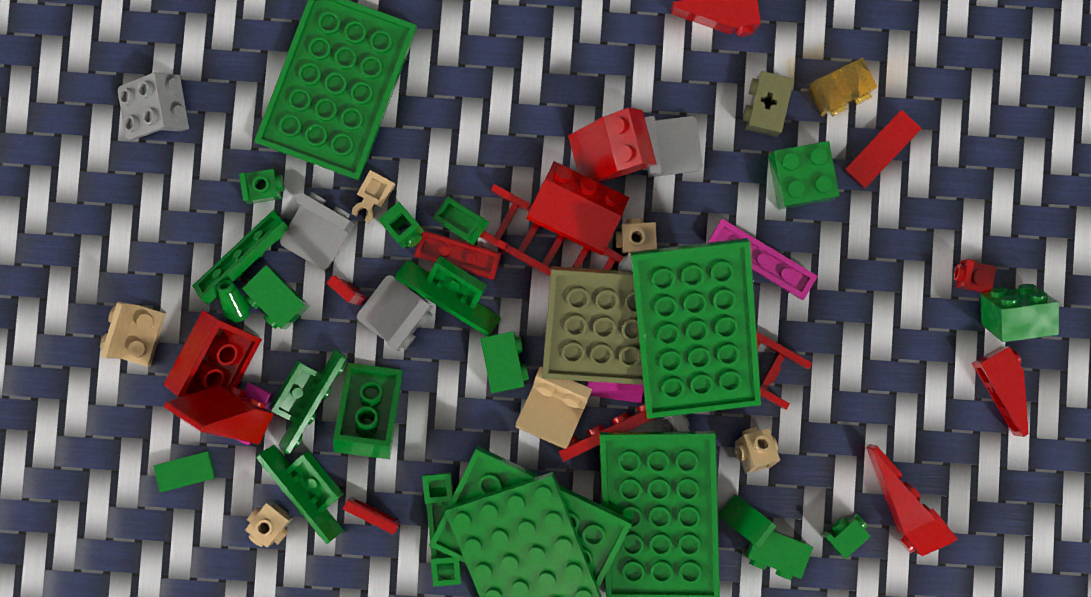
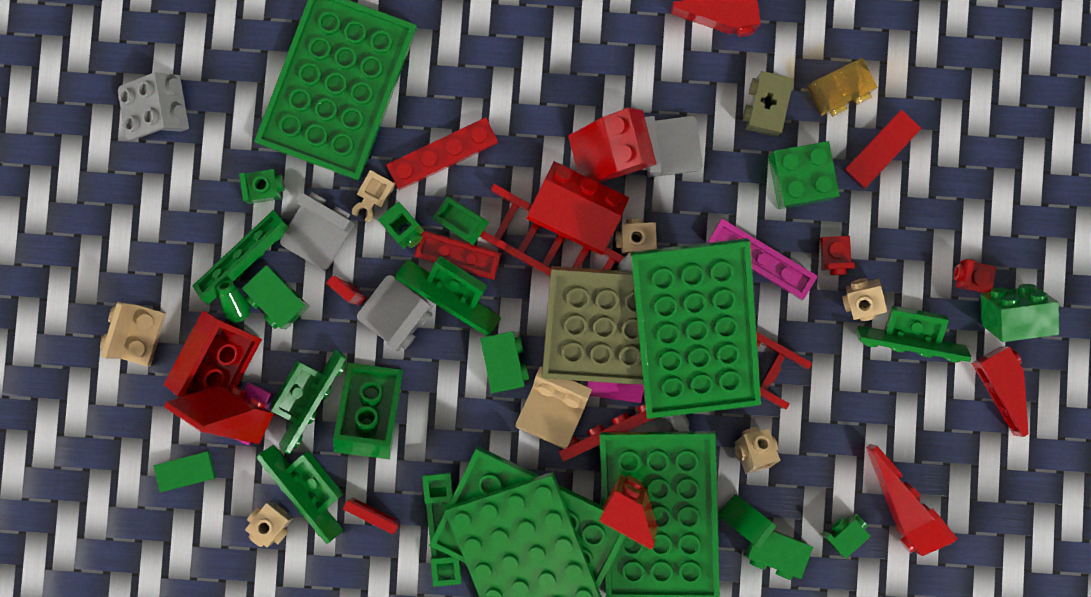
(442, 153): none -> red plate
(630, 511): none -> red slope
(836, 255): none -> red bracket
(865, 299): none -> tan brick
(915, 332): none -> green bracket

